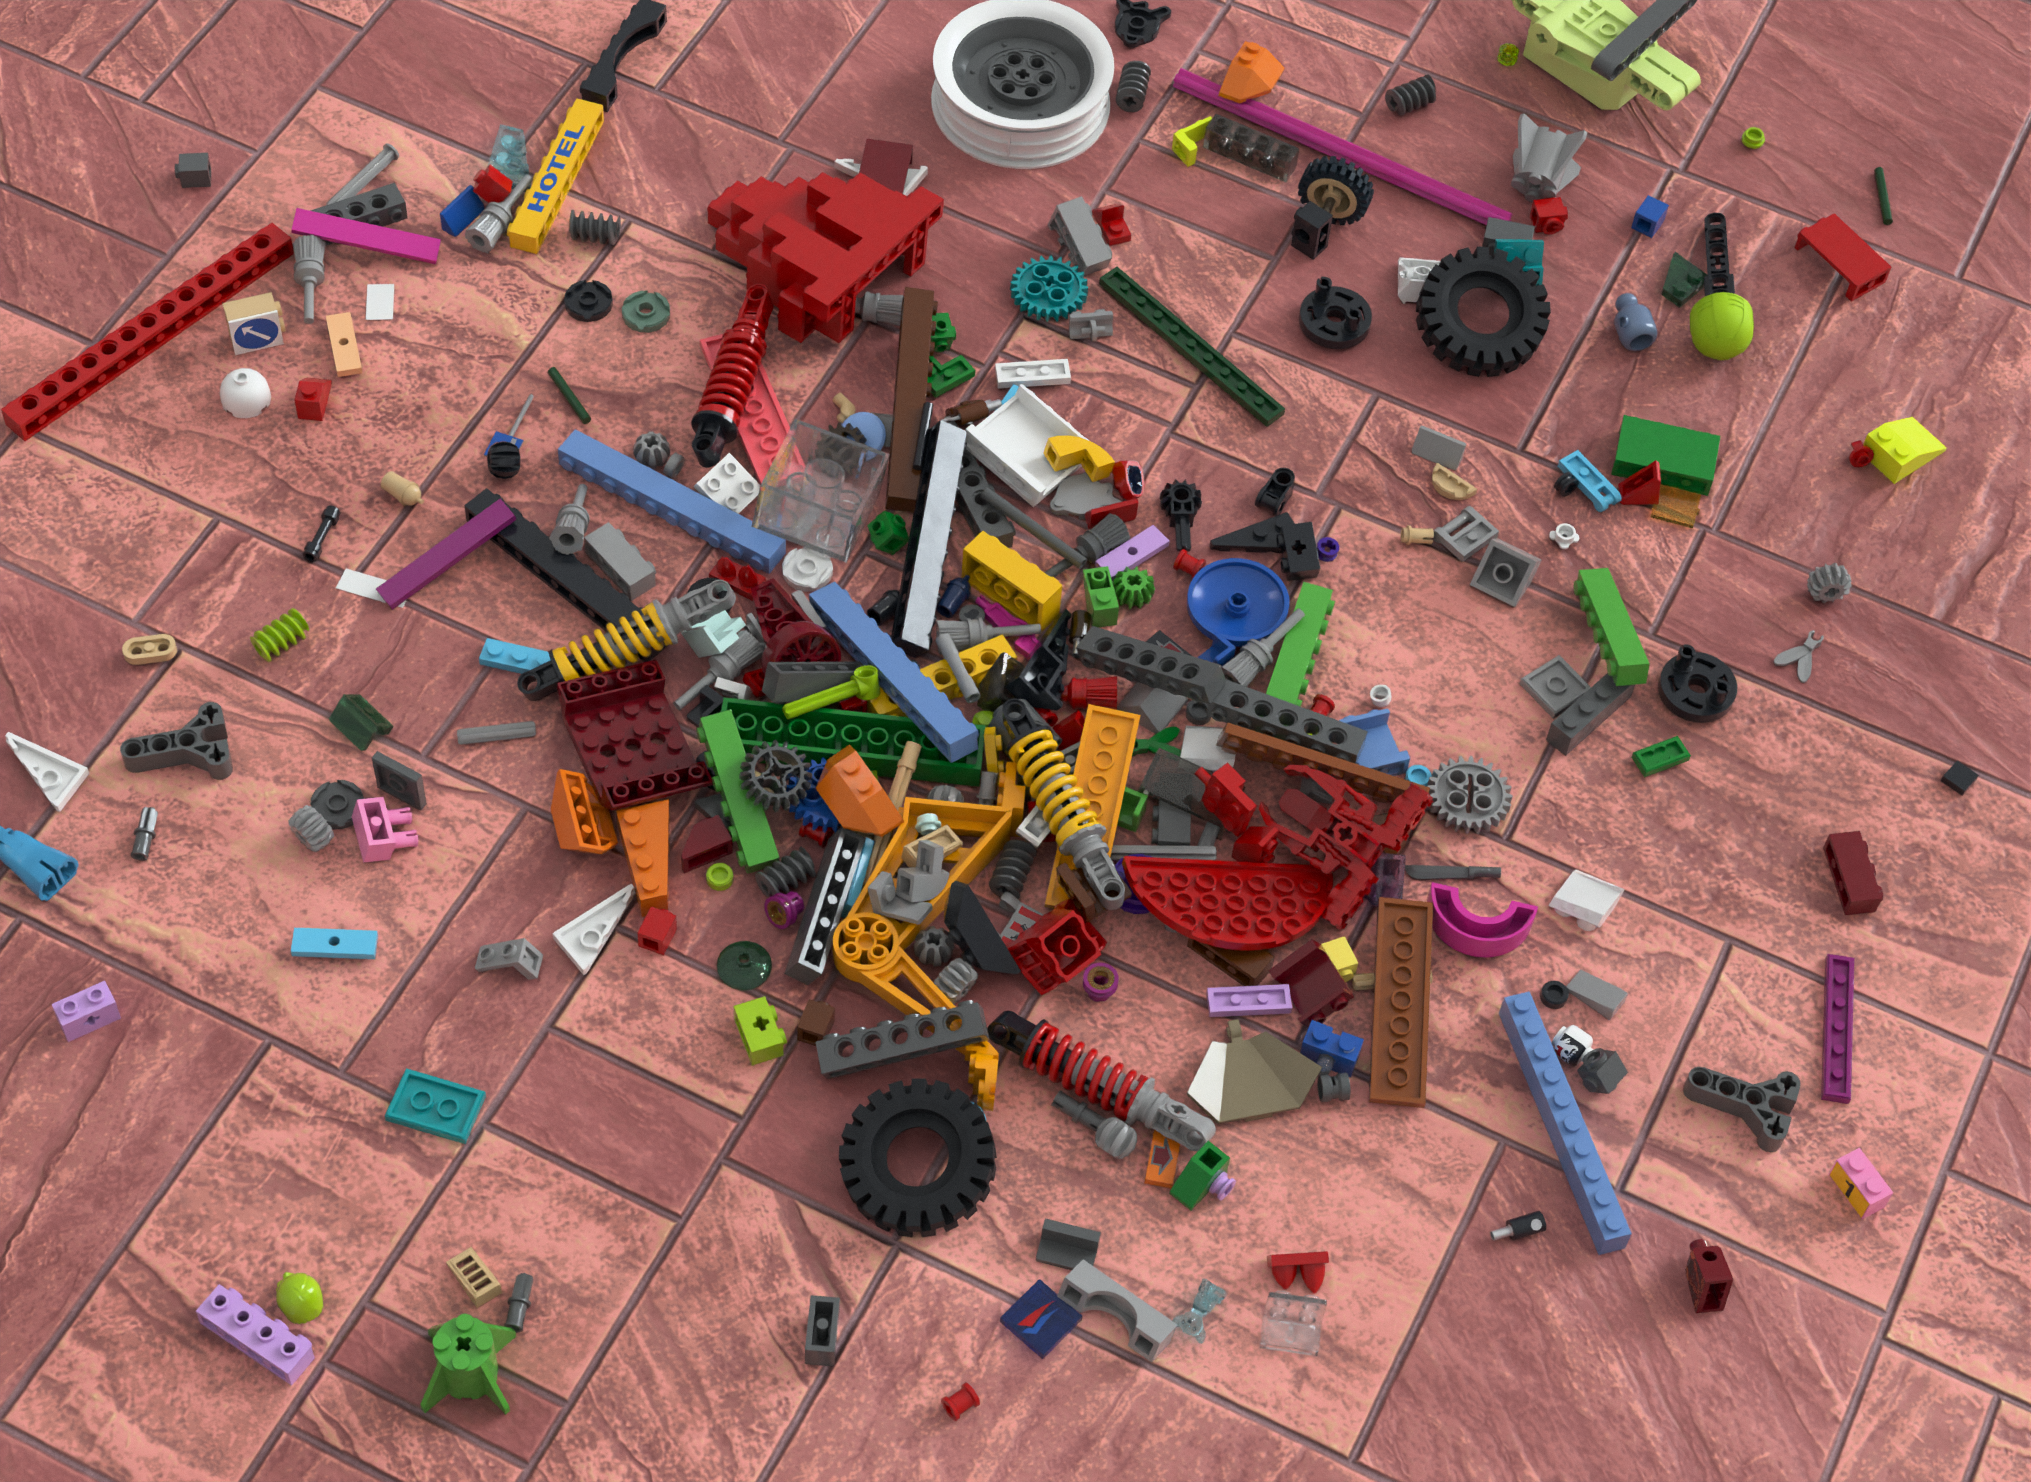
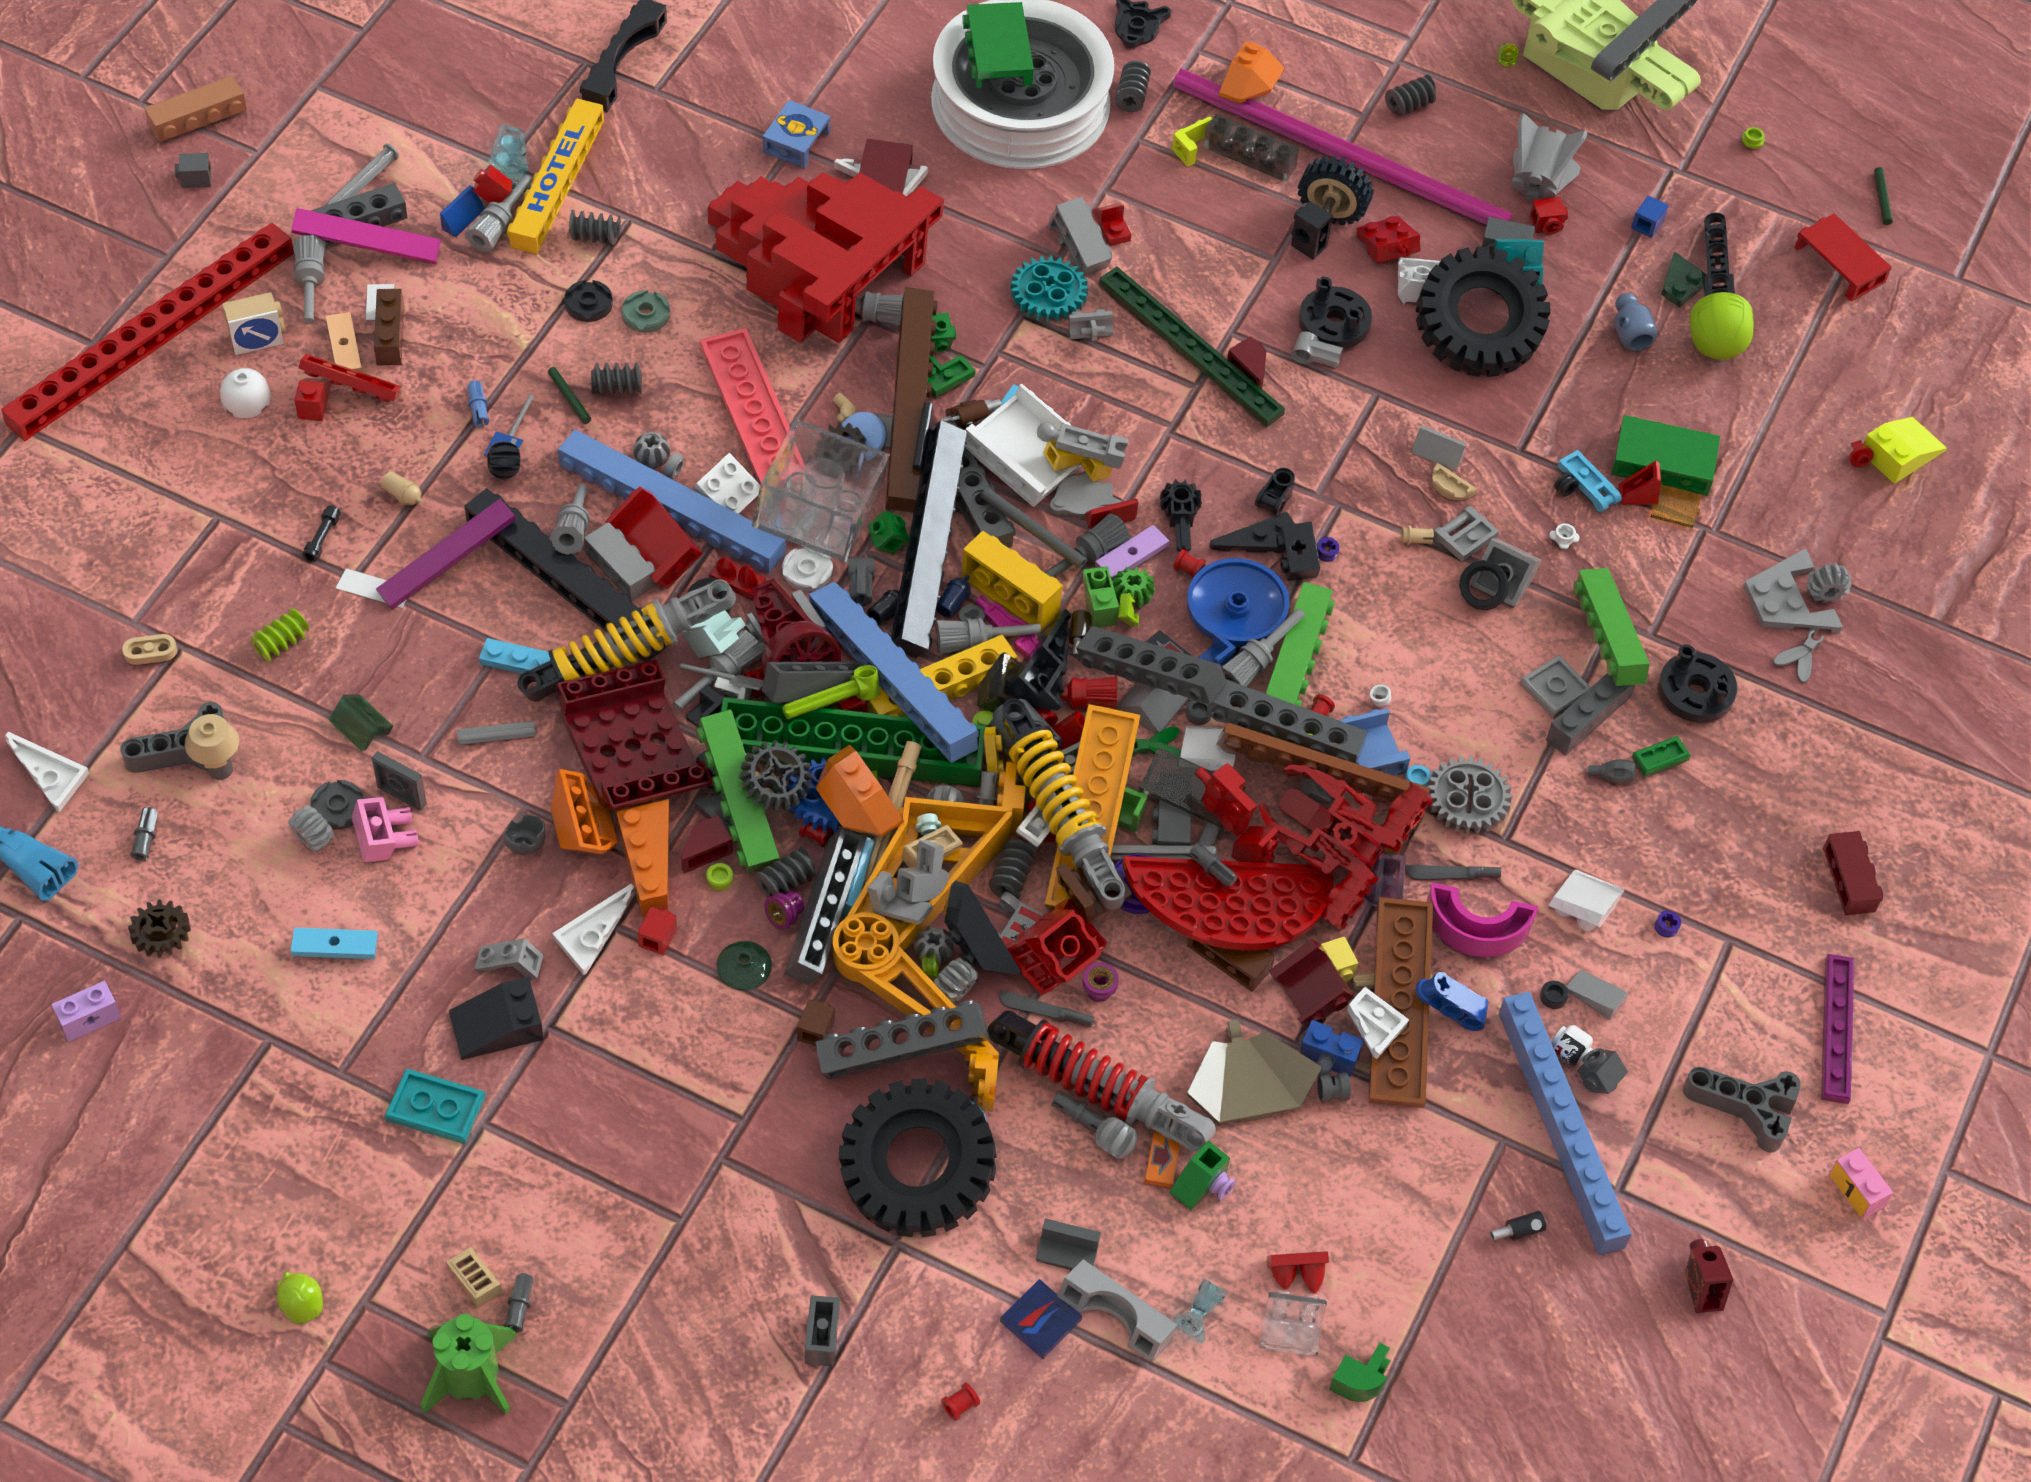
(159, 928): none -> dark brown gear
(195, 108): none -> nougat brick
(211, 741): none -> tan cone
(256, 1334): lavender brick -> none
(342, 375): none -> red plate
(389, 327): none -> reddish brown brick
(477, 403): none -> medium blue axle
(497, 1019): none -> black slope
(525, 835): none -> dark grey hair
(616, 378): none -> dark grey piece
(655, 535): none -> red panel
(732, 378): piece -> none
(738, 680): none -> light grey piece
(759, 1044): lime brick -> none
(795, 133): none -> medium blue panel
(861, 576): none -> dark grey piece
(930, 965): none -> clear neon green bush
(964, 680): light grey piece -> none
(998, 42): none -> green panel
(1033, 373): white plate -> none
(1038, 1007): none -> dark grey piece
(1086, 443): none -> light grey plate
(1126, 611): none -> lime tile
(1128, 479): red rock -> none
(1212, 864): none -> dark grey axle
(1249, 1000): lavender plate -> none
(1250, 359): none -> dark red slope
(1309, 349): none -> light grey piece
(1361, 1382): none -> green brick
(1376, 1021): none -> white wing
(1389, 239): none -> red plate
(1454, 1000): none -> blue piece
(1479, 566): none -> black tyre
(1614, 771): none -> dark grey piece
(1660, 925): none -> dark purple bush
(1779, 601): none -> light grey wing
(1959, 778): black tile -> none

